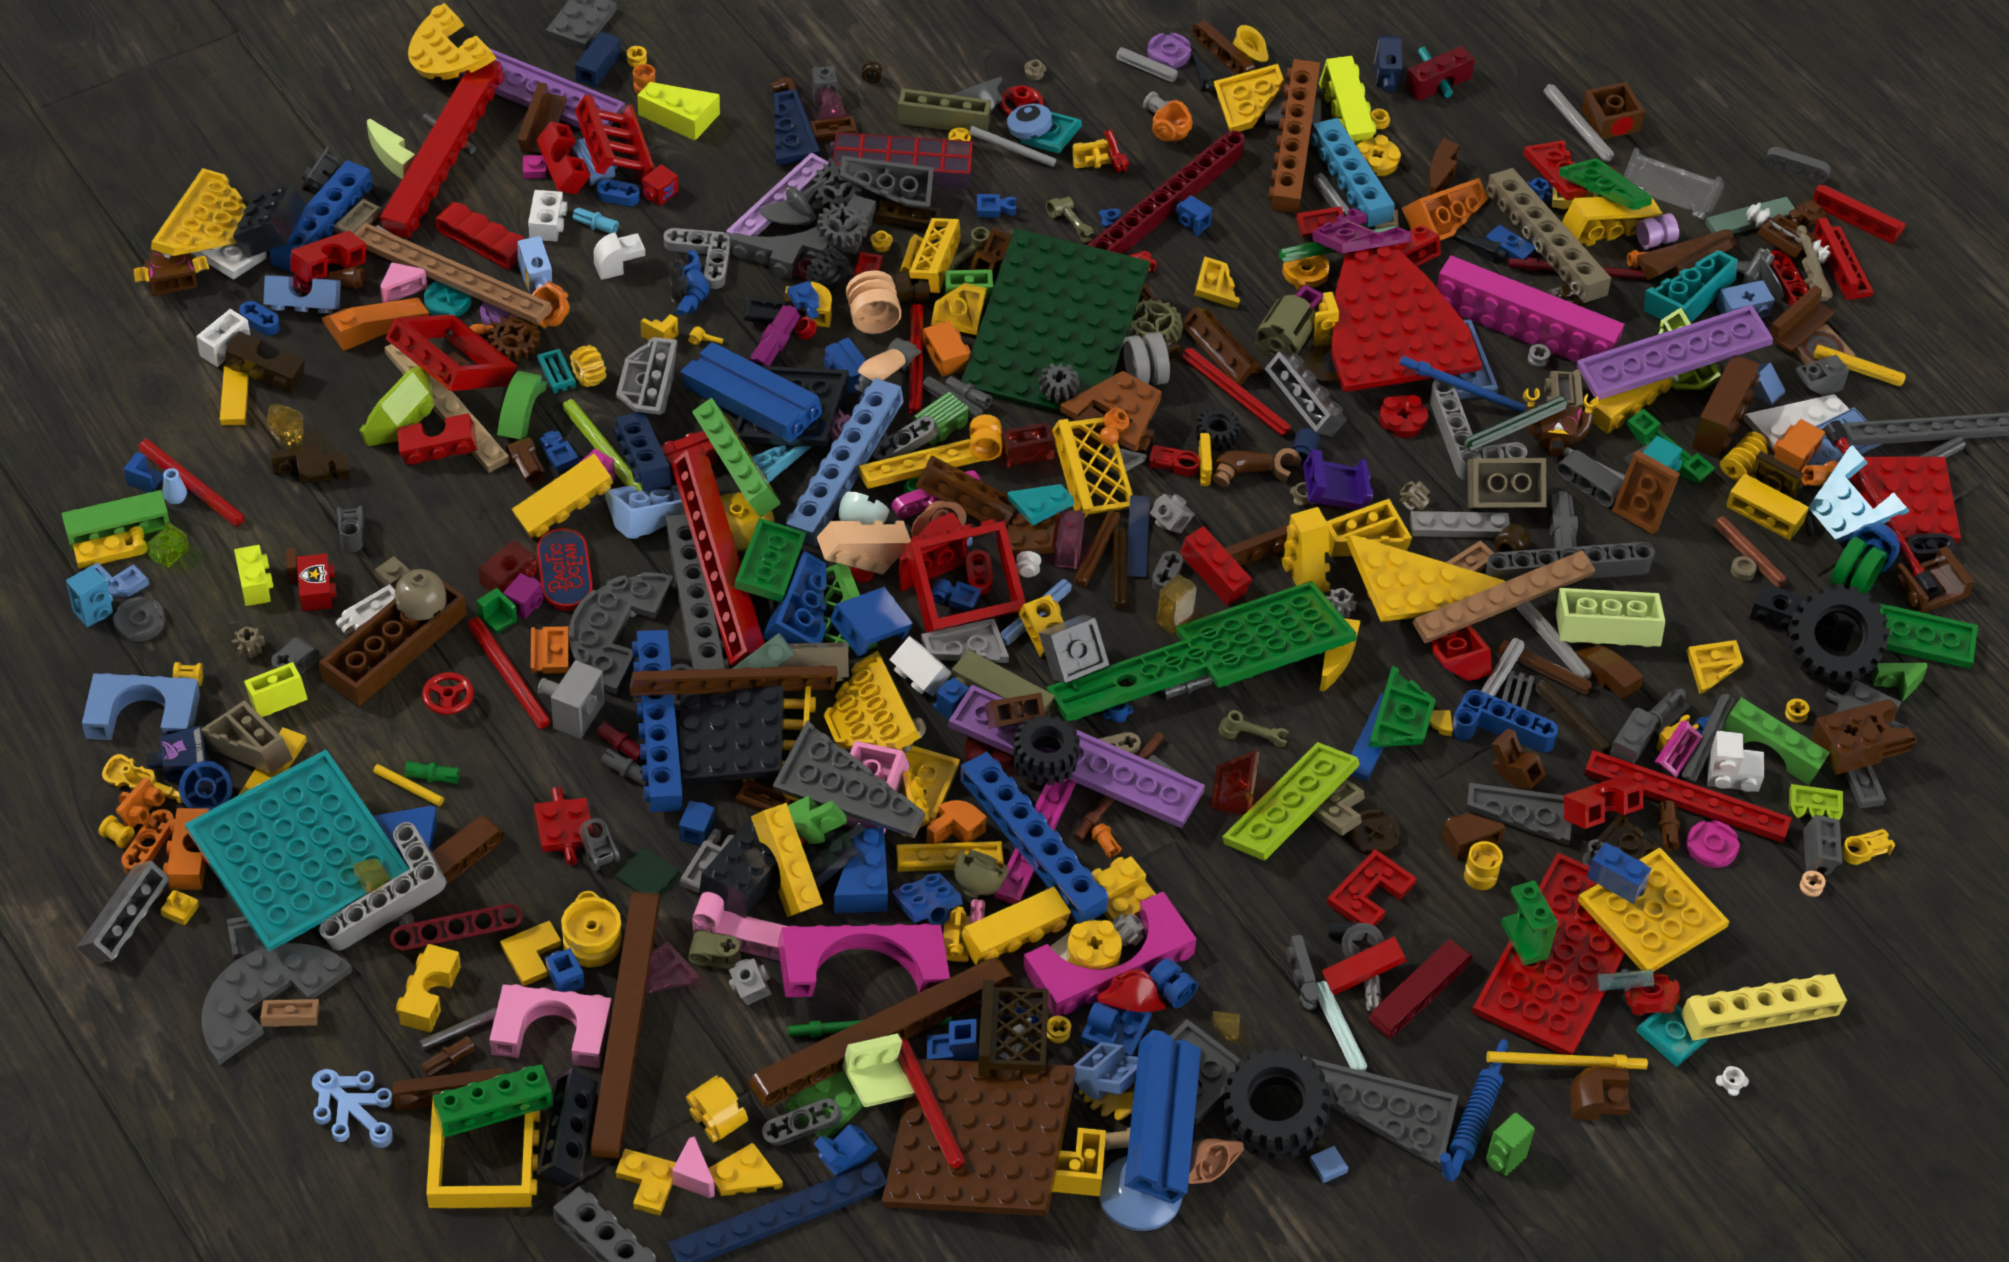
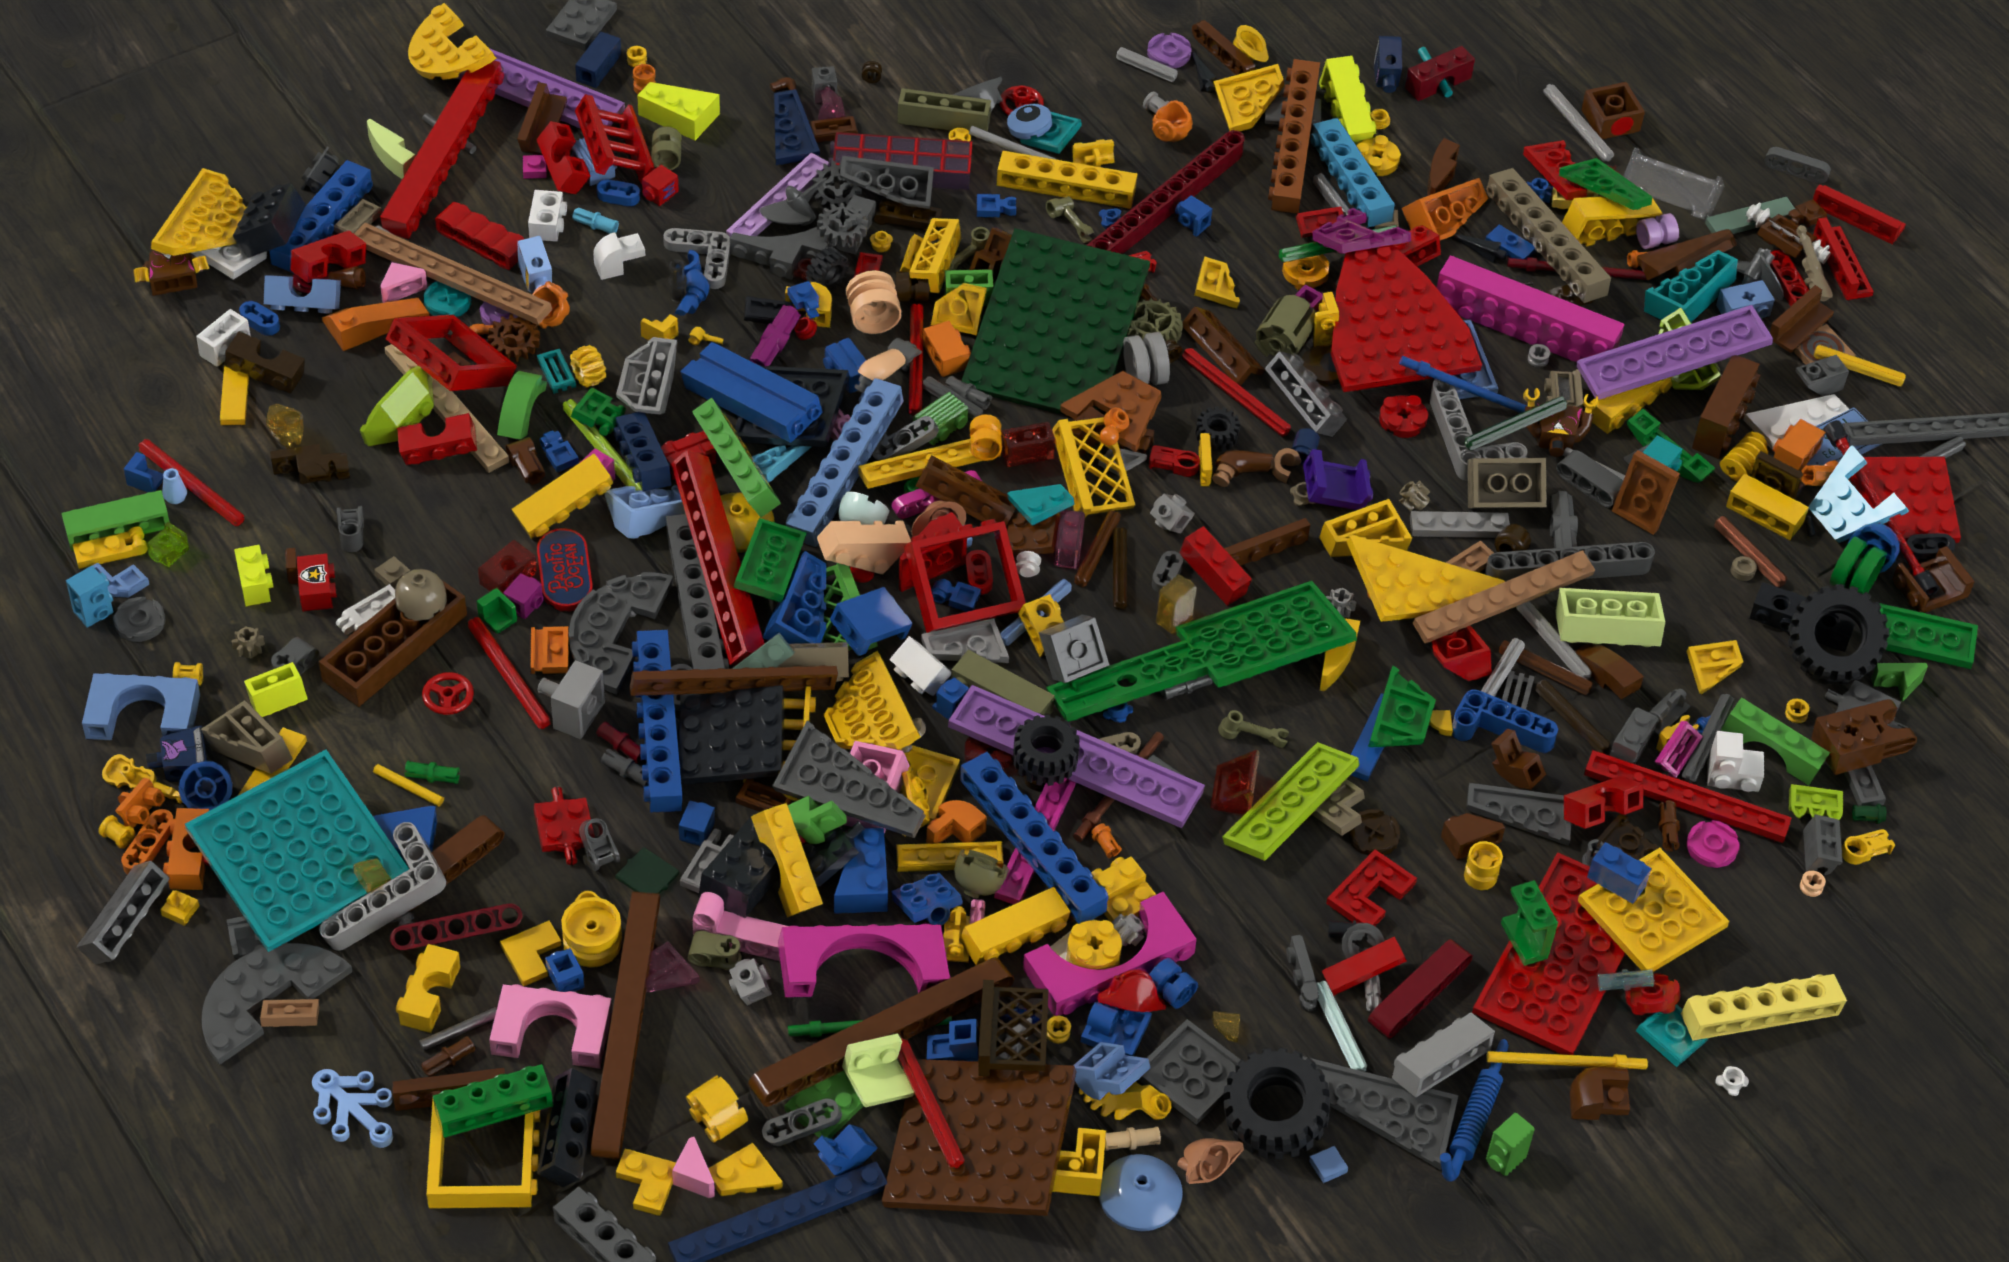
(592, 411): none -> green plate
(666, 147): none -> olive wheel
(1014, 710): reddish brown brick -> none
(1034, 69): dark tan plate -> none
(1050, 383): dark grey gear -> none
(1066, 179): none -> yellow brick
(1118, 160): red plate -> none
(1138, 536): dark blue sticker -> none
(1163, 1117): blue brick -> none
(1306, 548): yellow wedge -> none
(1442, 1054): none -> light grey brick
(1769, 386): medium blue slope -> none
(1869, 813): none -> dark green pin

